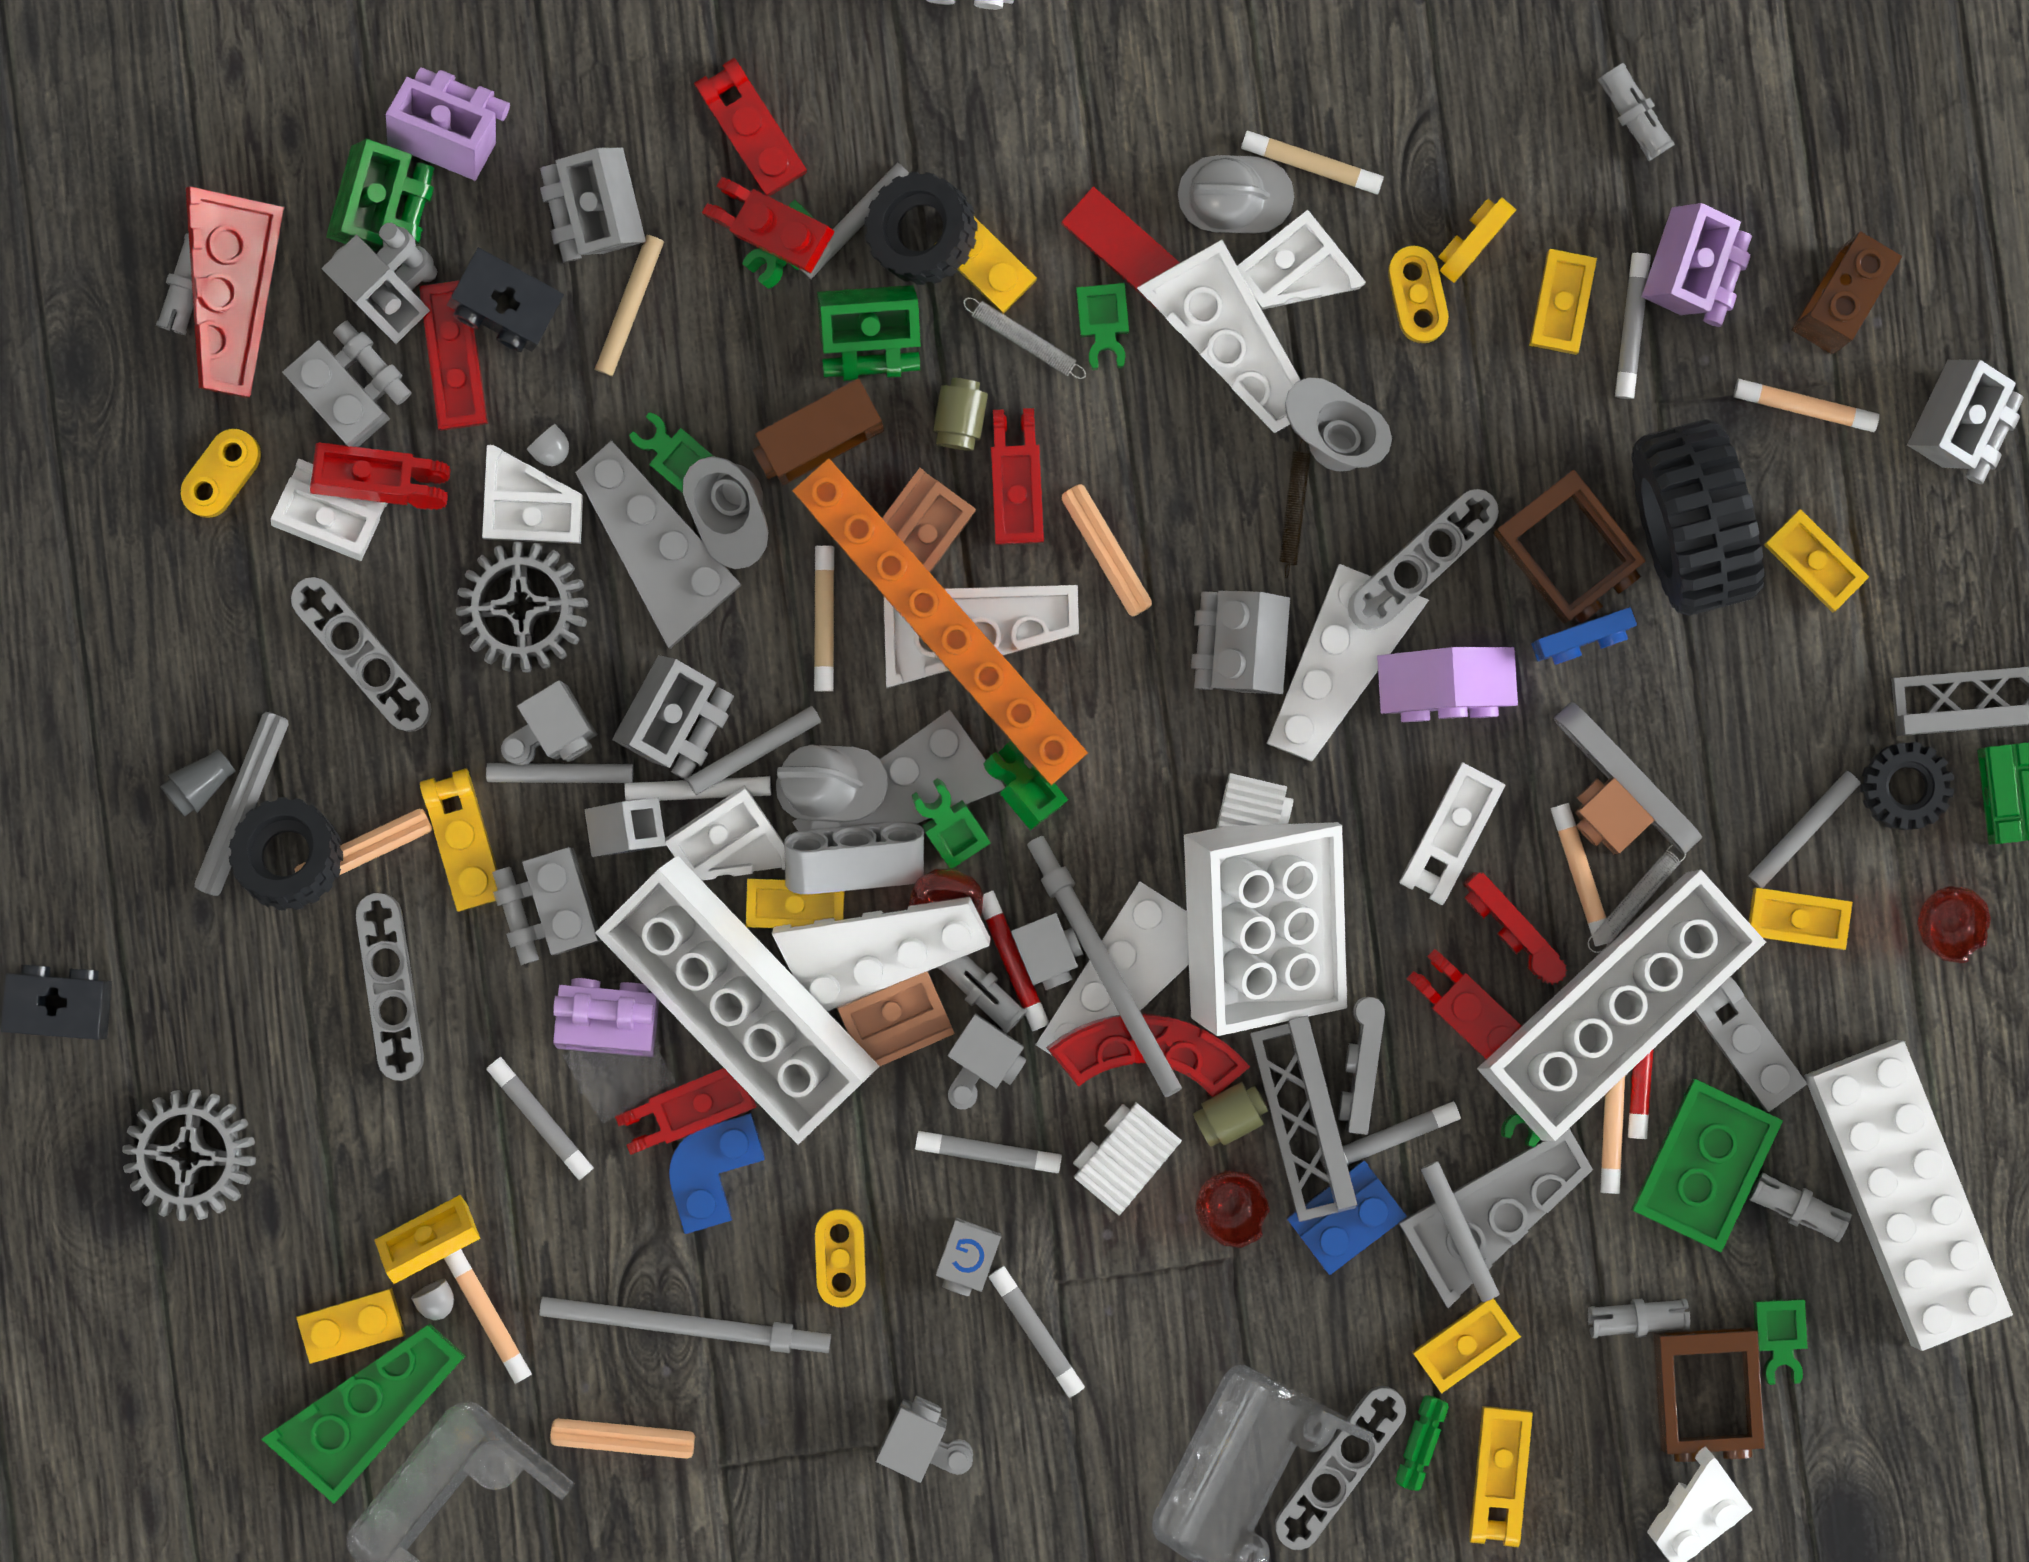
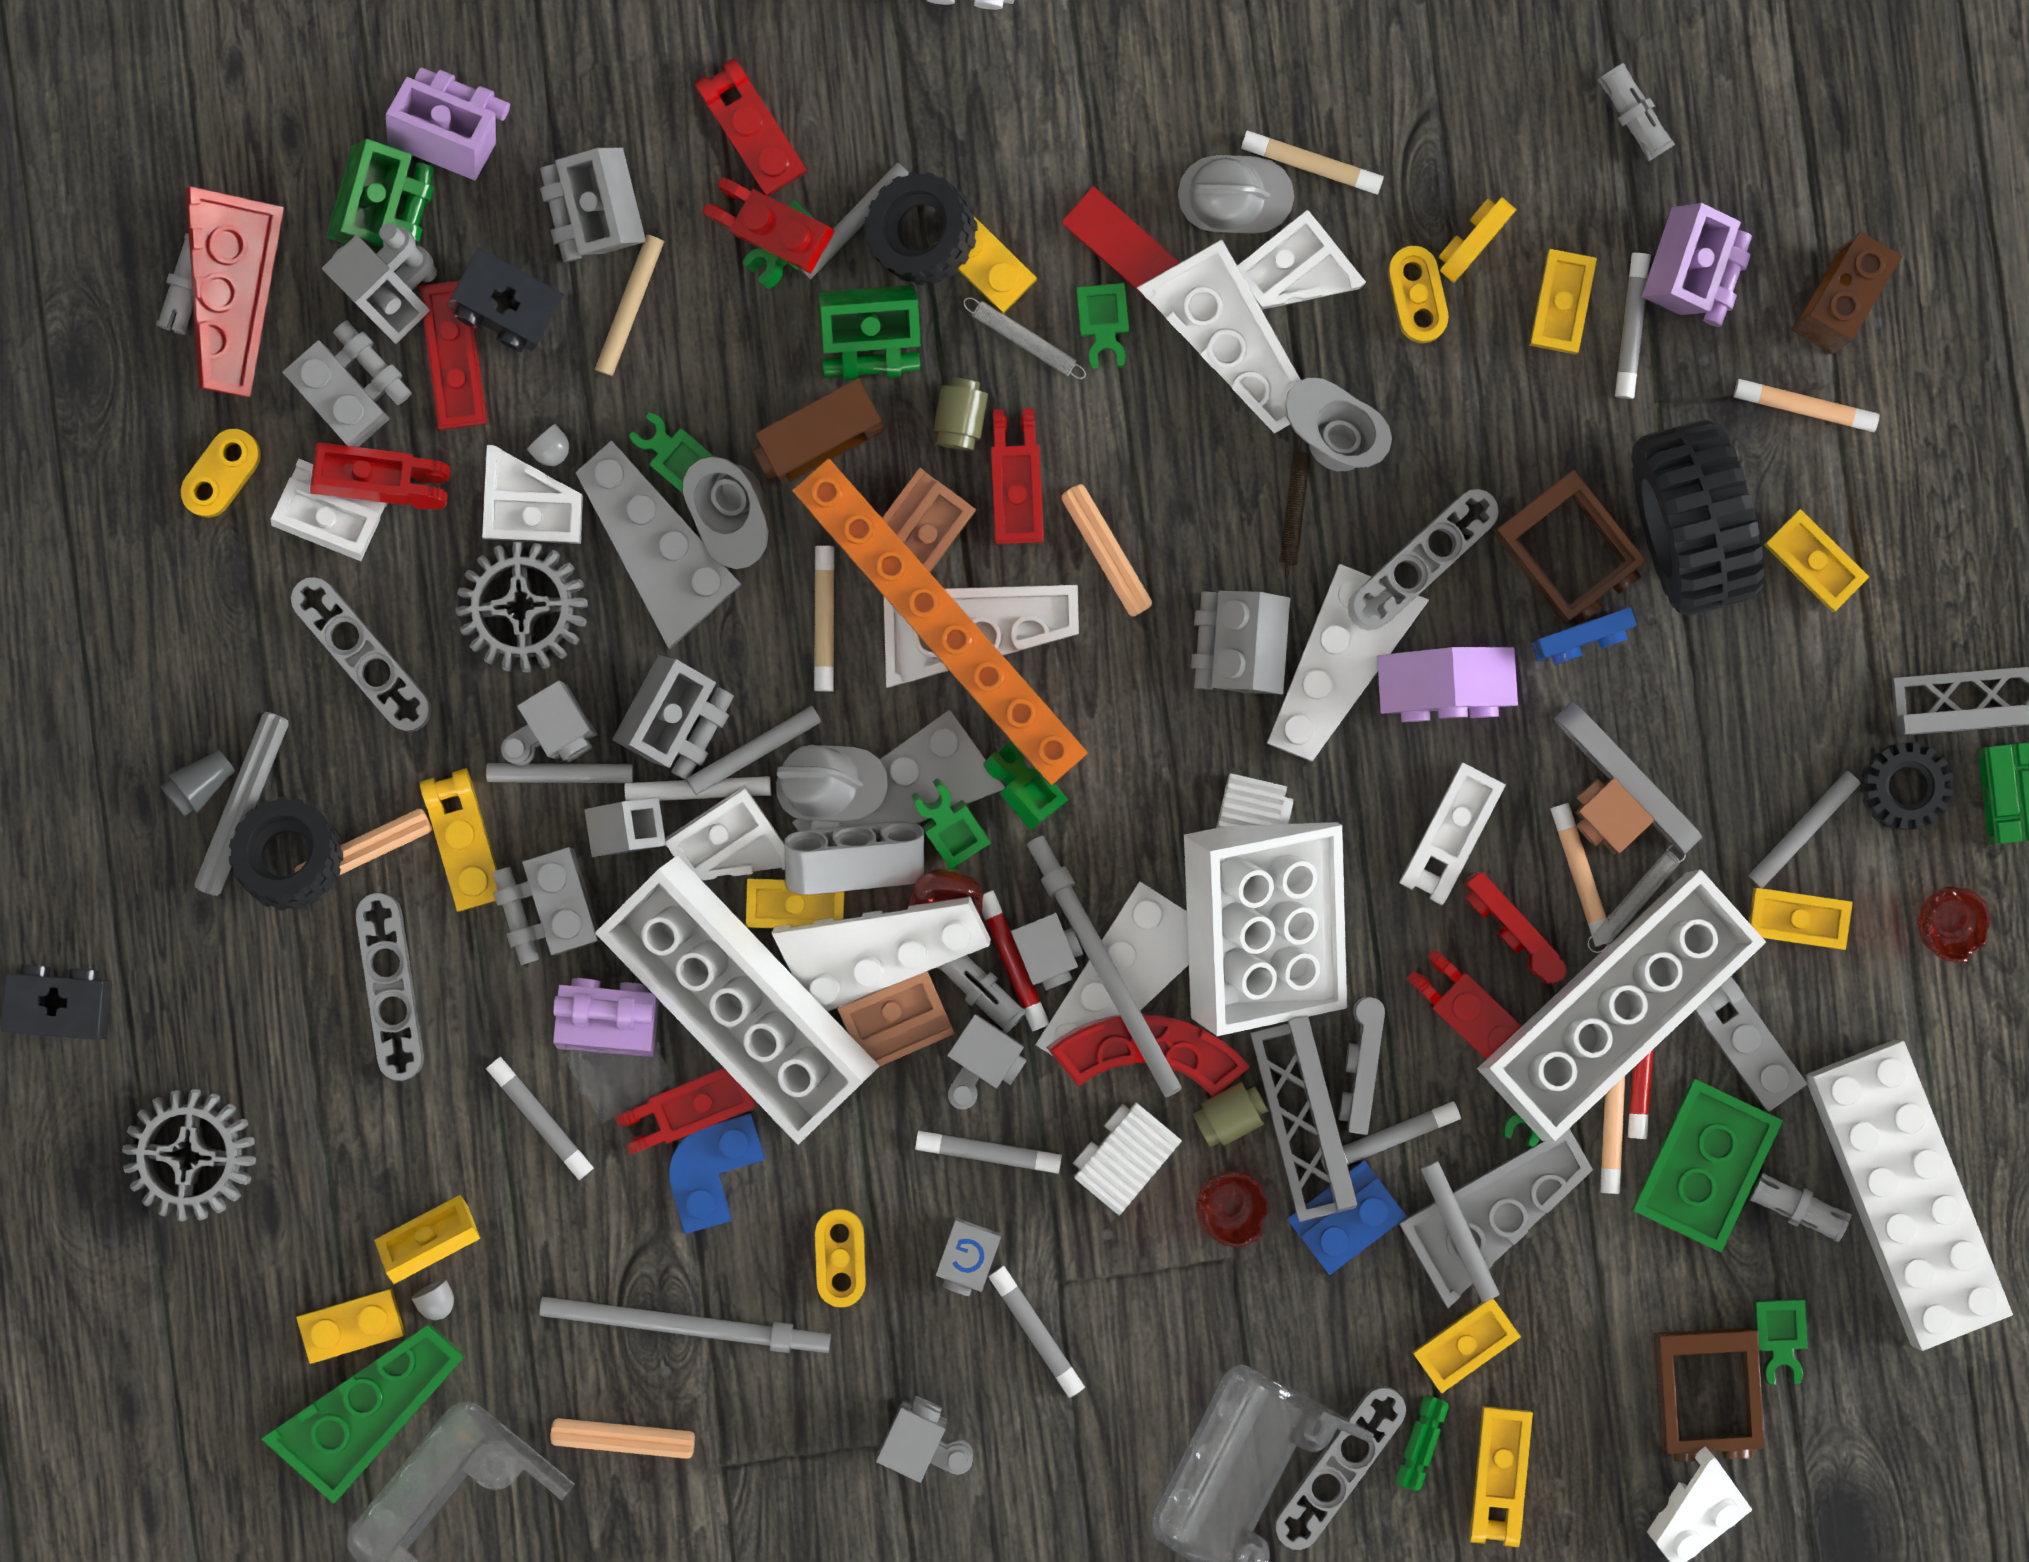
(487, 1316): light nougat bar -> none
(1638, 1318): light grey pin -> none
(1967, 418): light grey brick -> none

